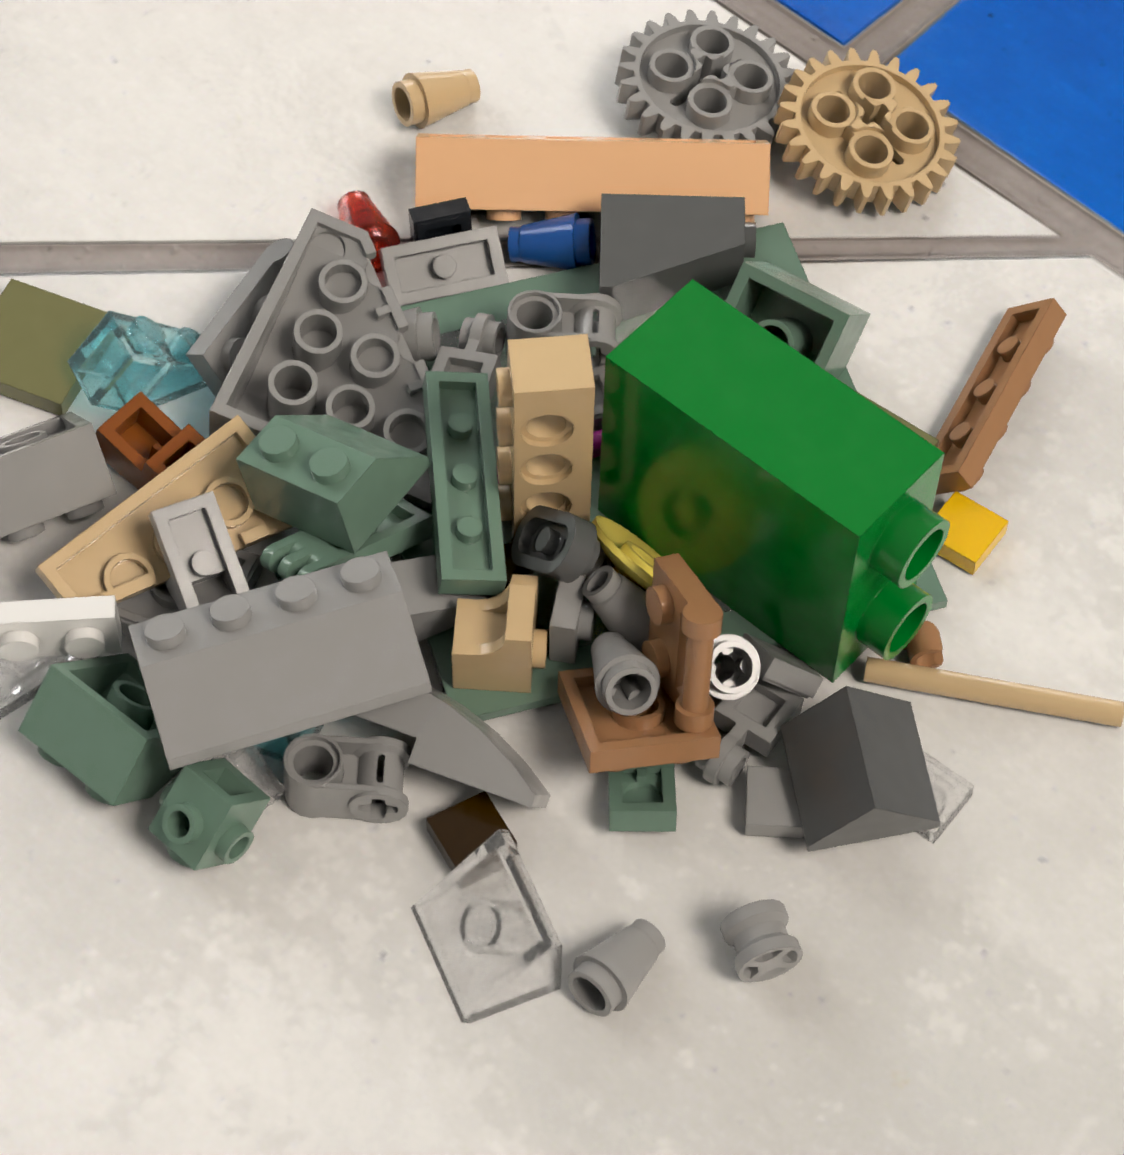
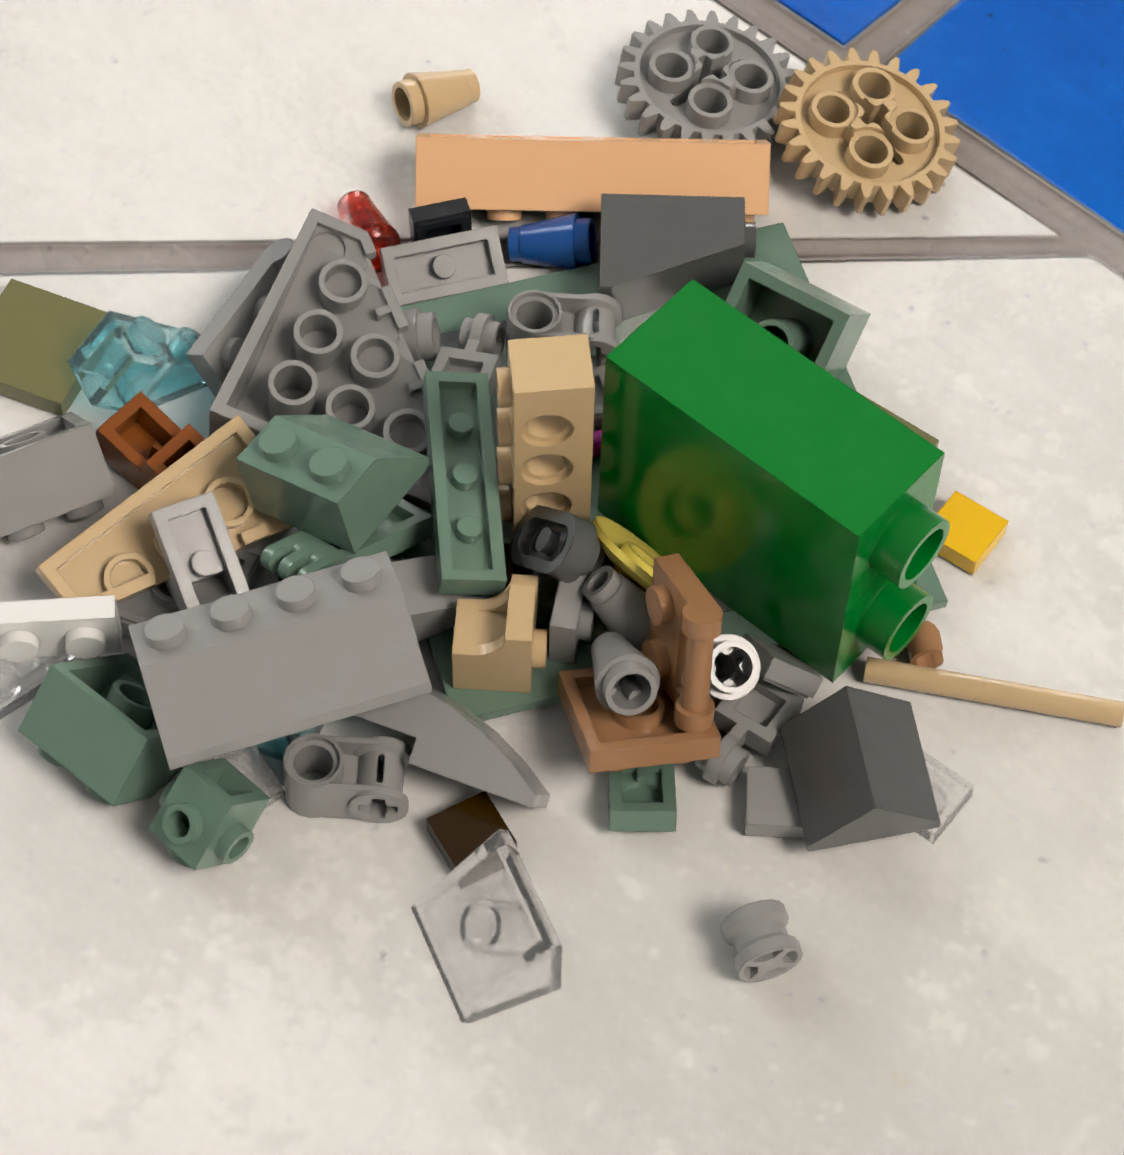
(615, 968): light grey cone -> none
(994, 391): medium nougat plate -> none

